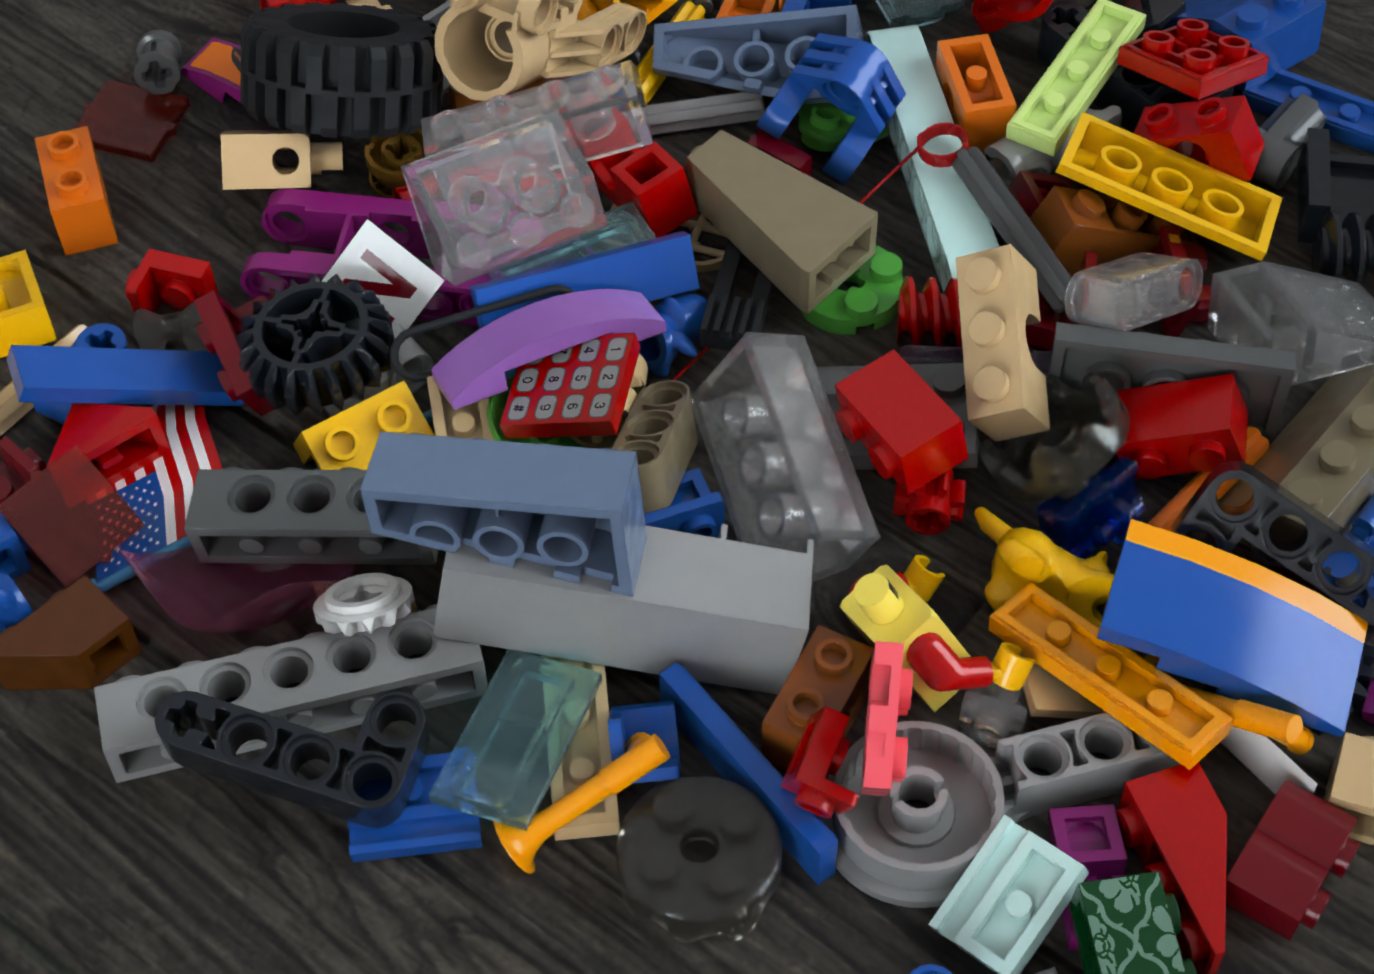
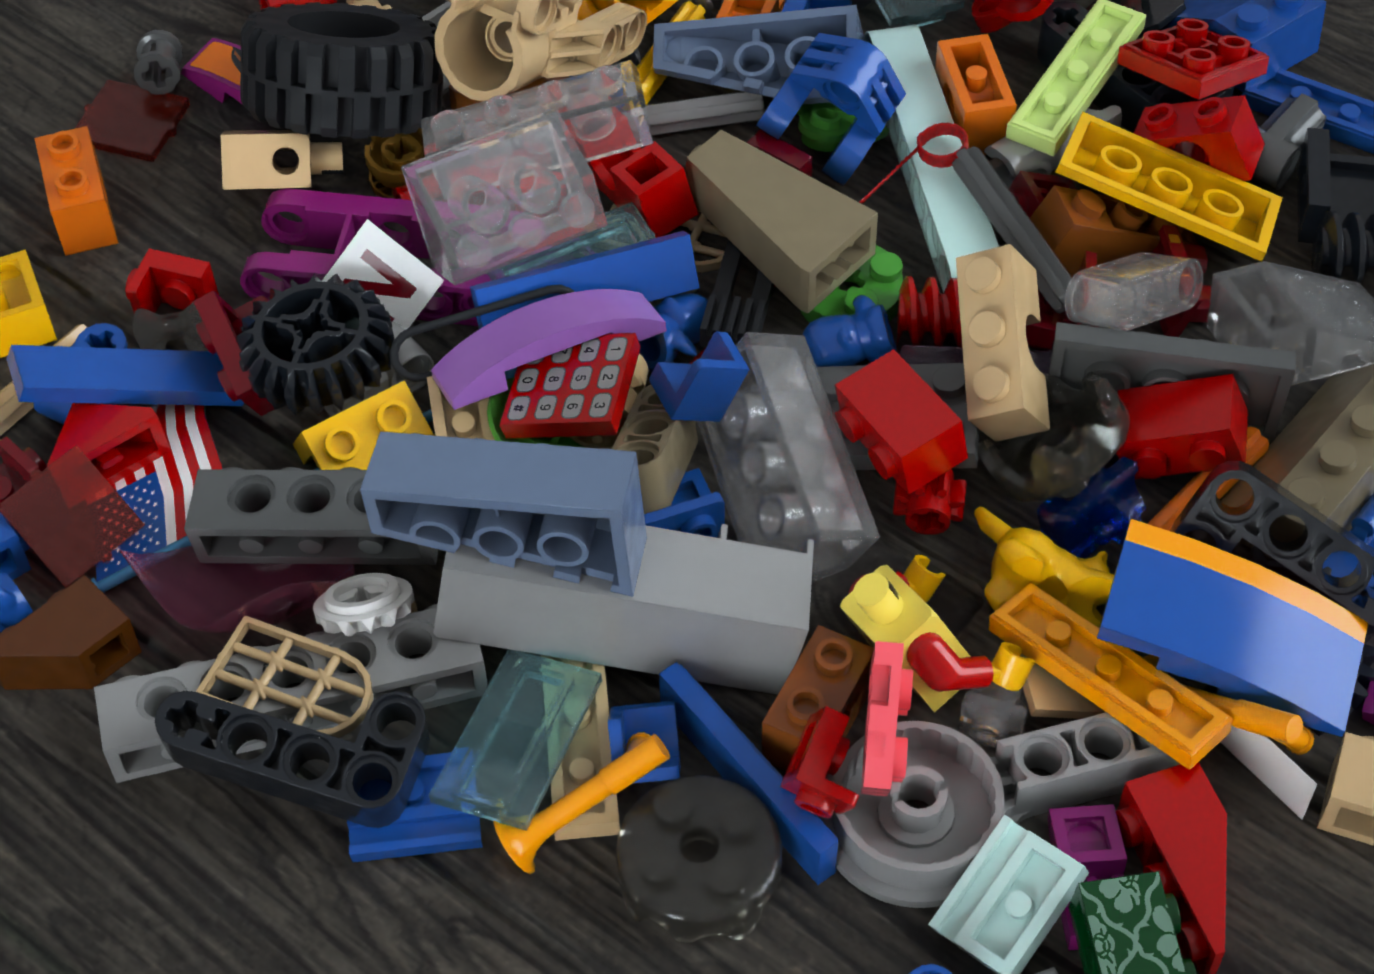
(277, 662): none -> tan window
(703, 388): none -> blue panel
(851, 338): none -> blue animal
(1289, 859): dark red brick -> none

